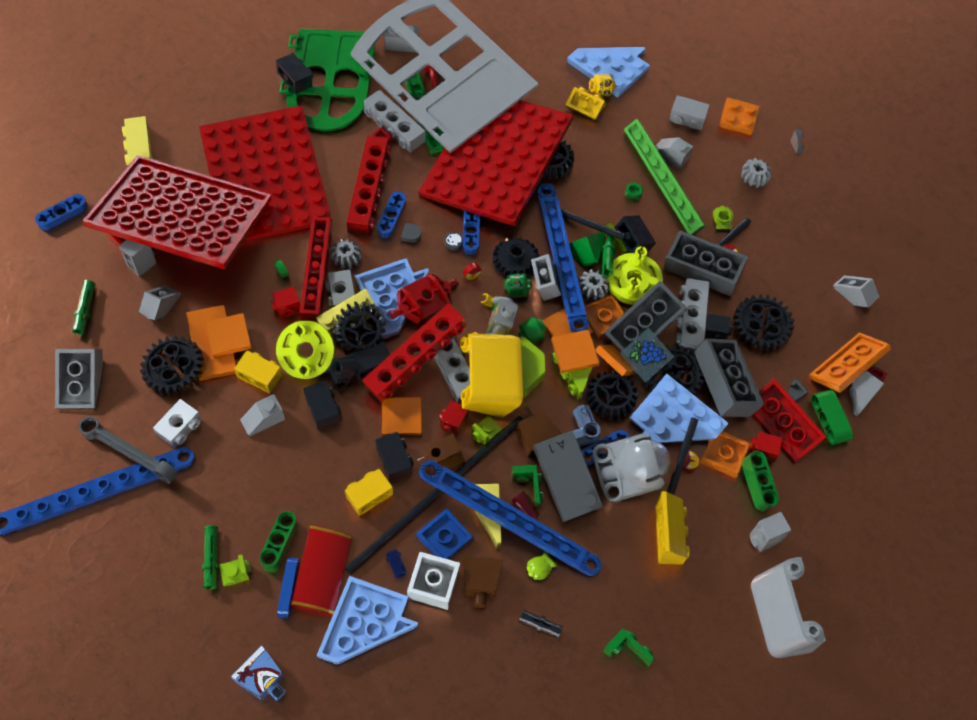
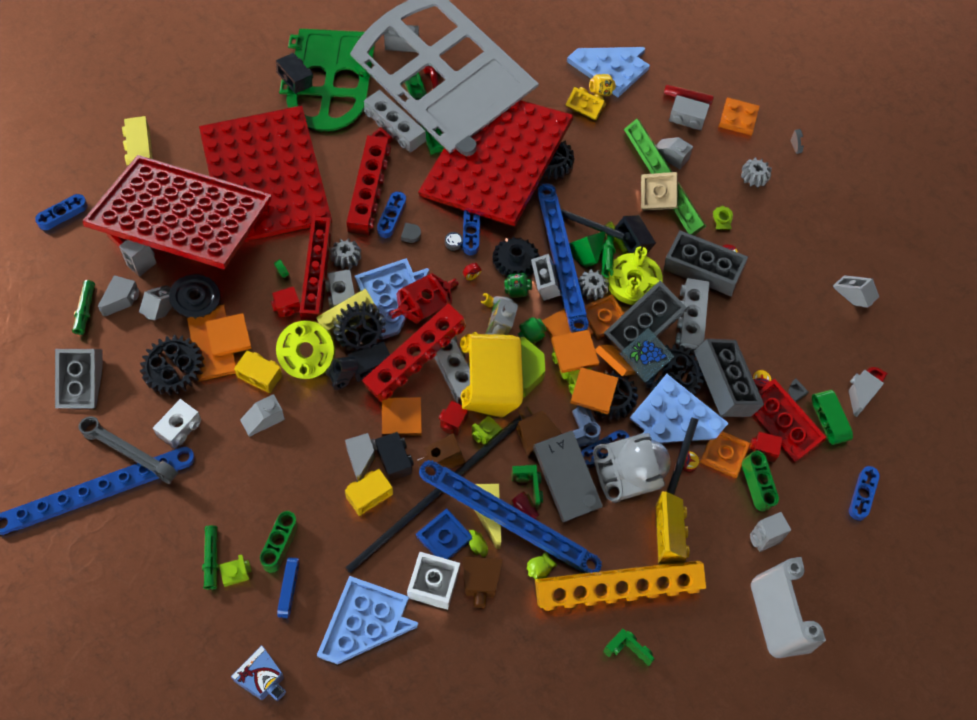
(118, 295): none -> light grey slope
(194, 287): none -> black gear
(321, 404): black brick -> none
(321, 571): red slope -> none
(361, 454): none -> light grey slope
(396, 563): clear blue pin -> none
(467, 146): none -> dark grey tile
(478, 544): none -> lime animal
(540, 624): black pin -> none
(594, 390): none -> orange tile
(633, 191): green tile -> none
(659, 191): none -> tan plate
(694, 582): none -> light orange brick
(701, 97): none -> red axle
(717, 327): black brick -> none
(734, 232): black bar -> none
(761, 378): none -> tile
(781, 325): black gear -> none
(850, 362): orange tile -> none
(857, 498): none -> blue beam

